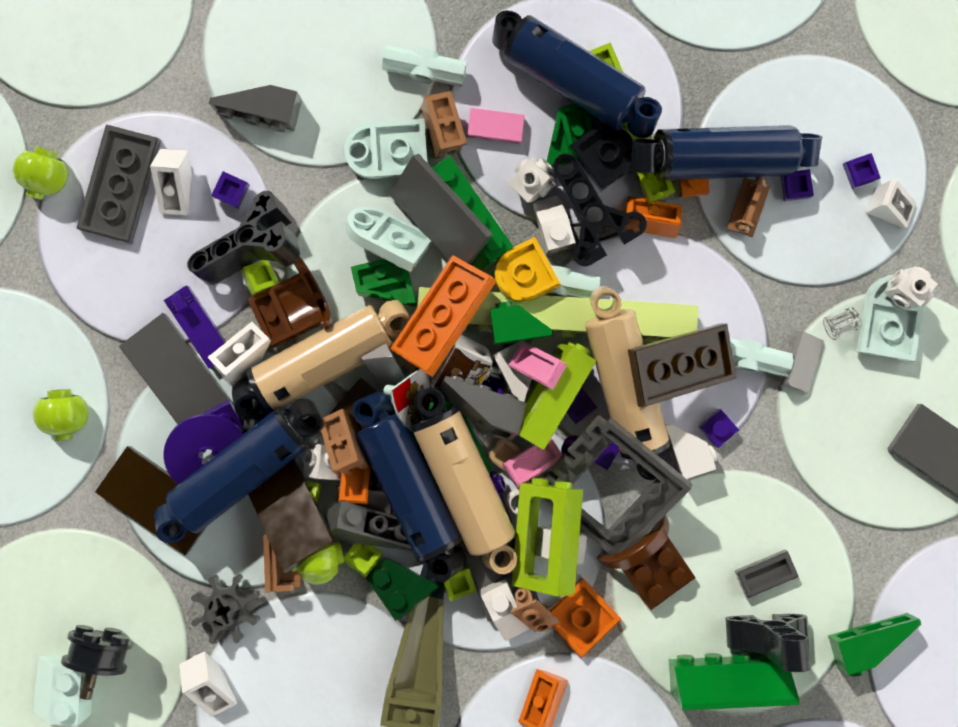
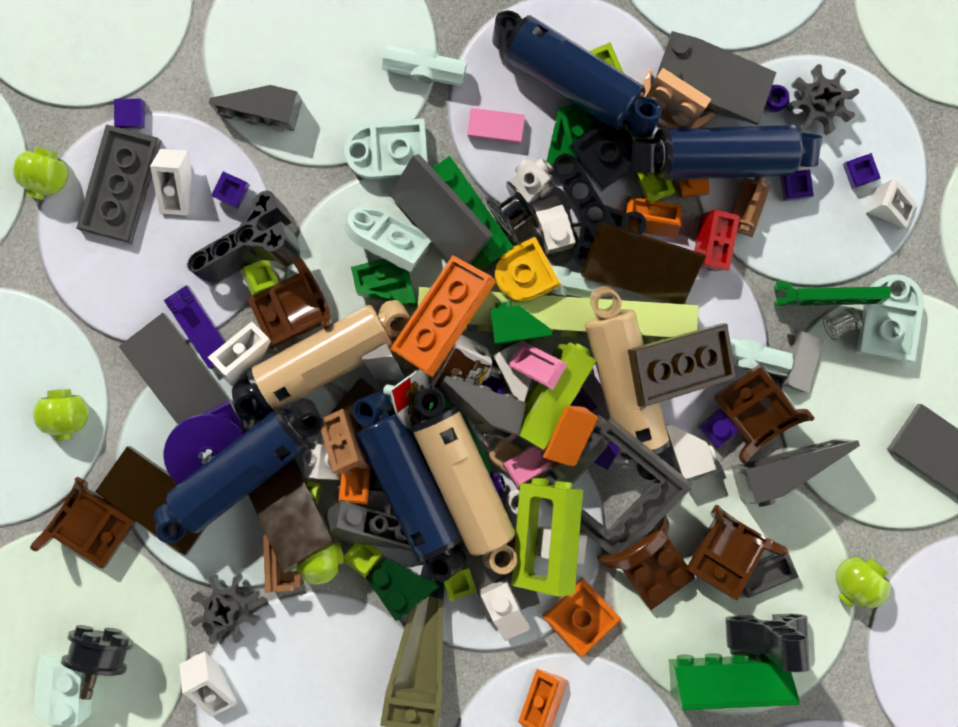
(87, 526): none -> reddish brown piece
(129, 113): none -> dark purple tile
(443, 123): medium nougat hinge -> none
(512, 211): none -> black piece
(532, 612): medium nougat hinge -> none
(570, 435): none -> orange slope
(642, 264): none -> dark brown tile
(679, 101): none -> light nougat piece
(717, 239): none -> red hinge
(730, 553): none -> reddish brown piece
(732, 82): none -> dark grey slope
(759, 409): none -> reddish brown piece
(779, 474): none -> dark grey slope
(783, 99): none -> dark purple plate
(826, 90): none -> dark grey gear
(830, 296): none -> green tile
(862, 583): none -> lime plant
(870, 644): green slope -> none
(911, 288): white brick -> none

